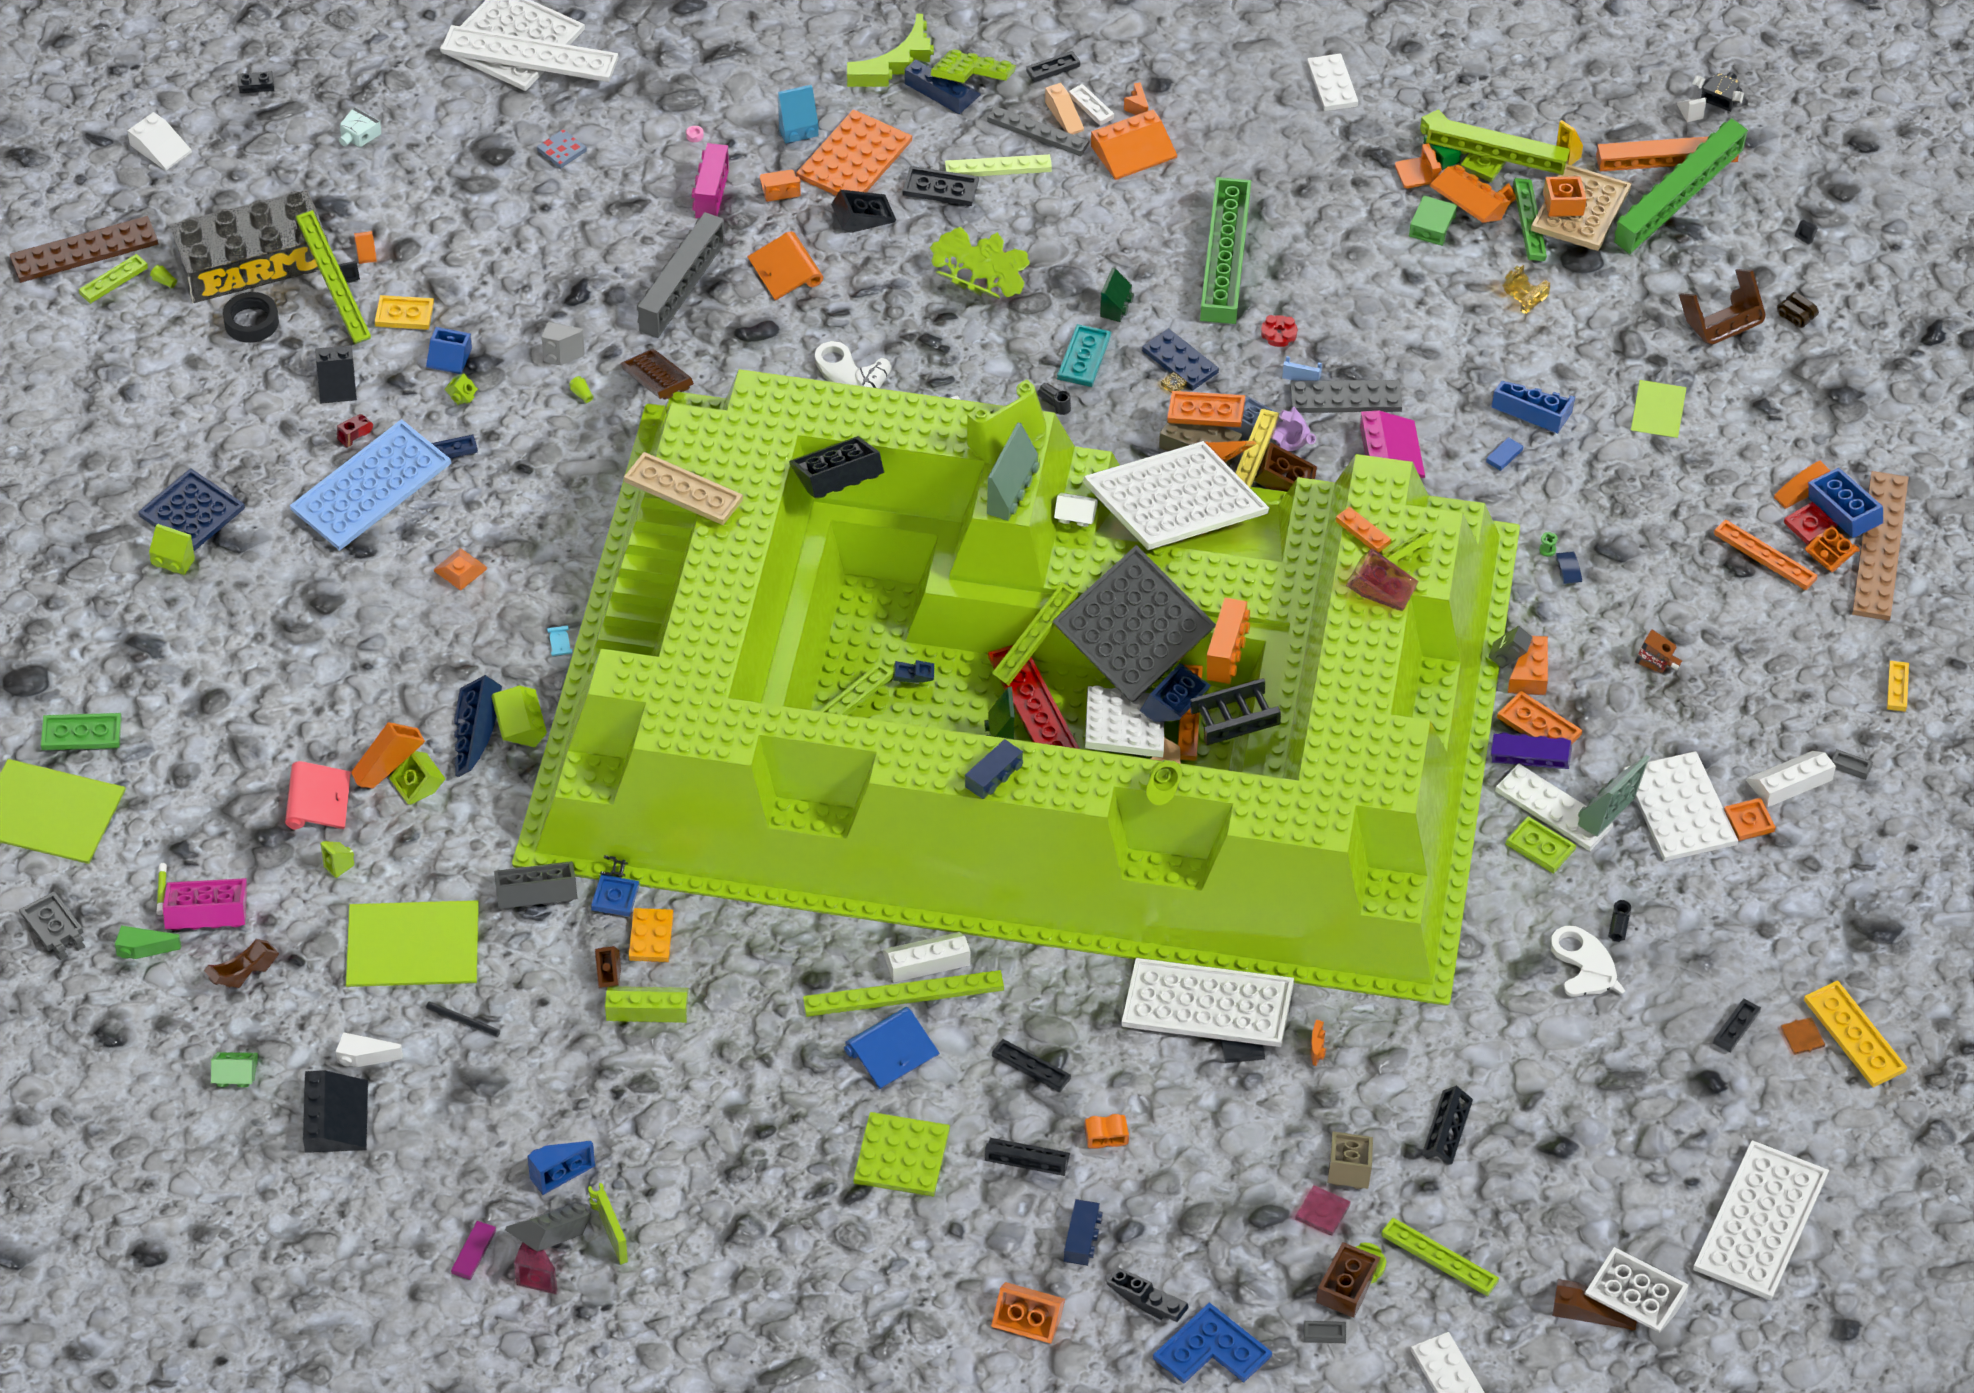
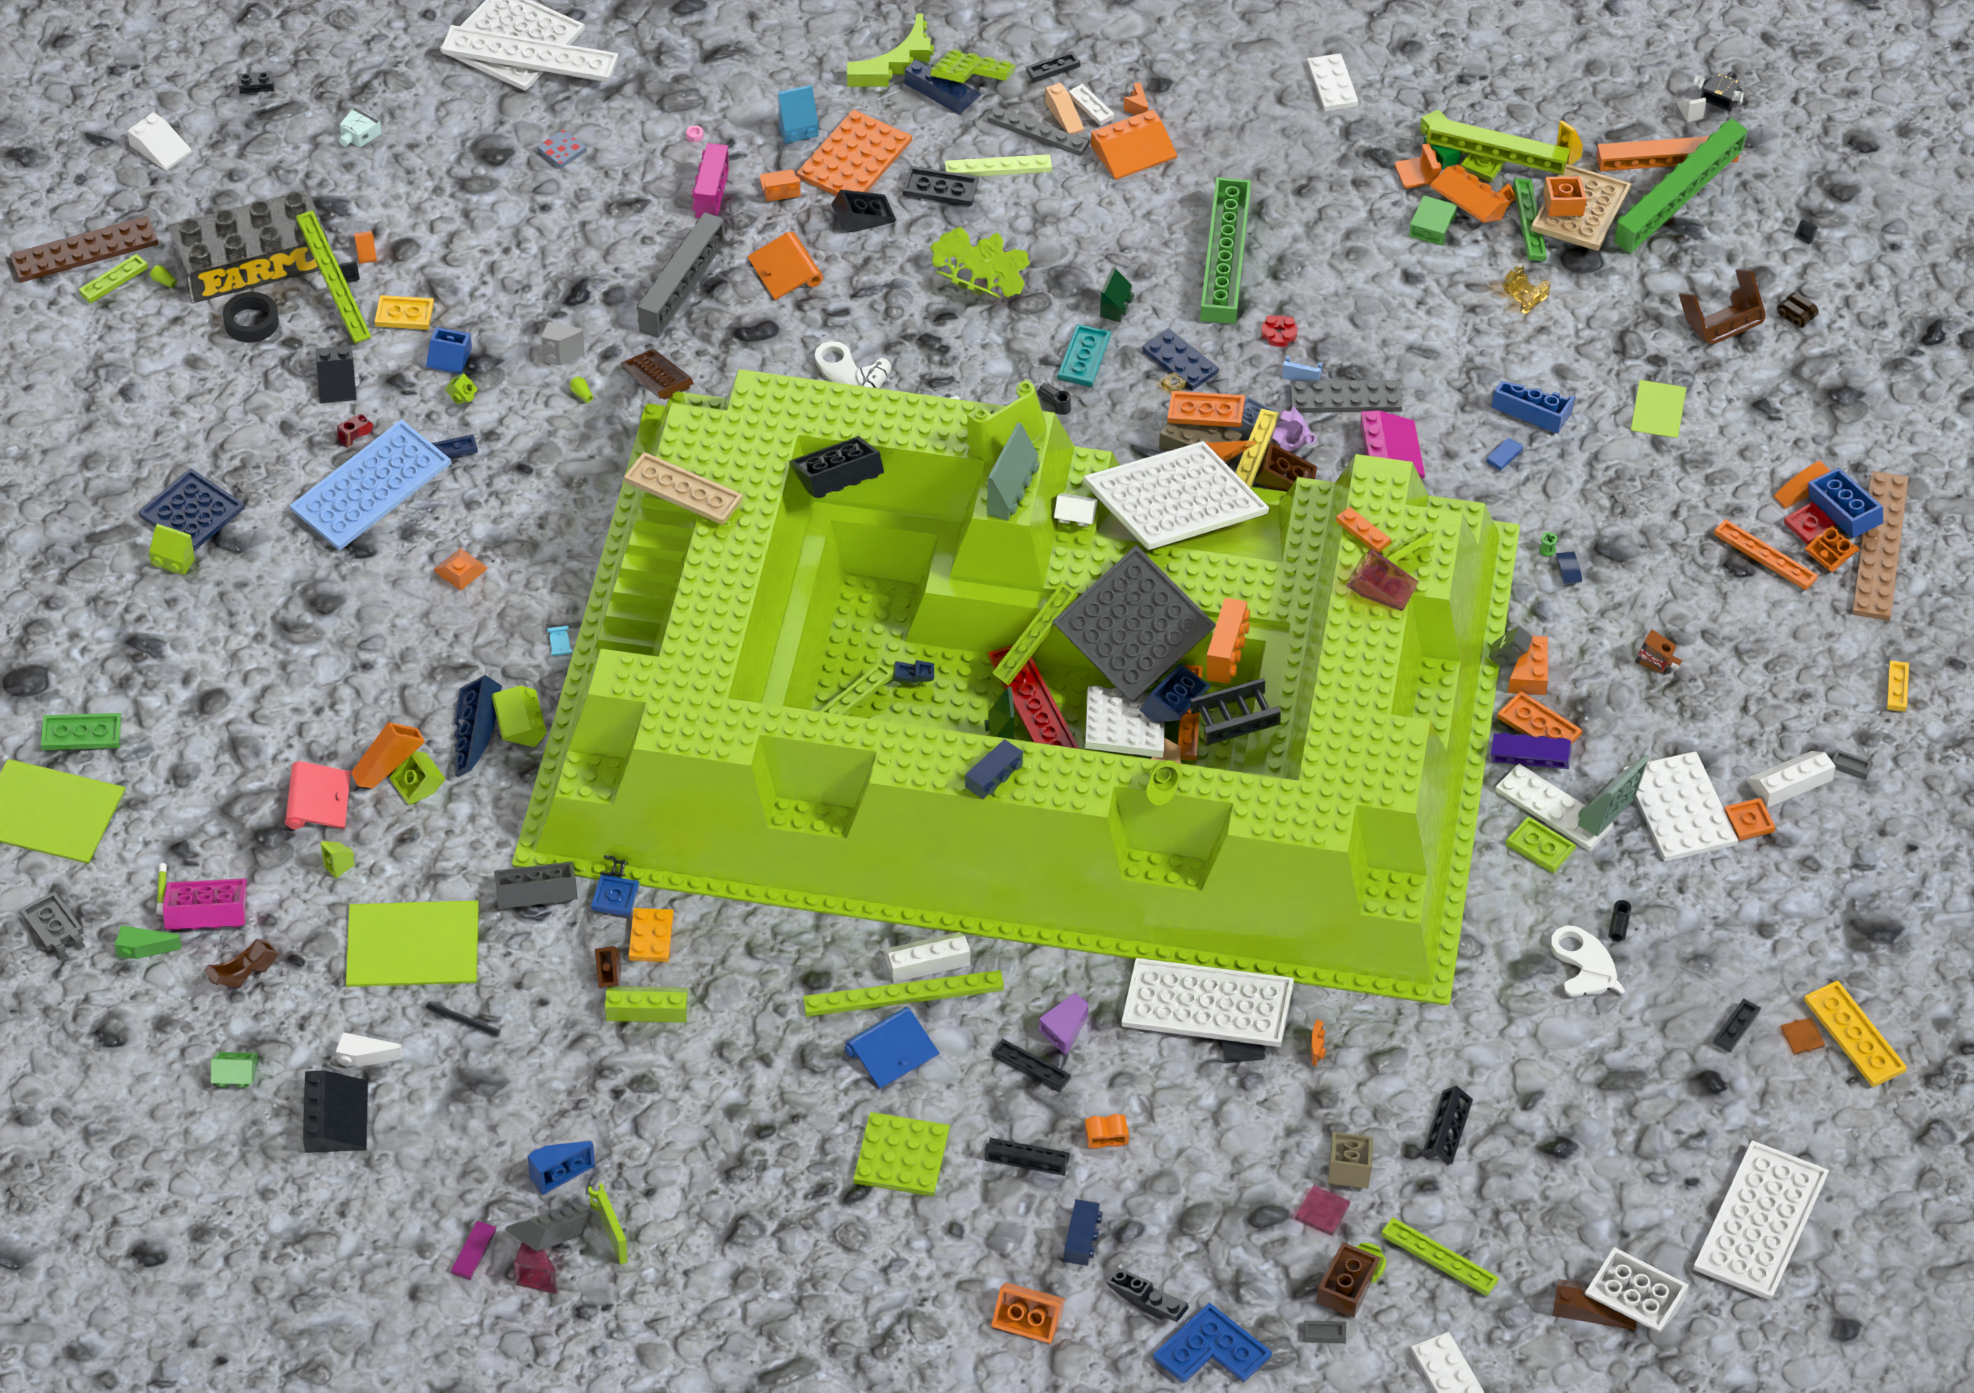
(1064, 1022): none -> medium lavender slope

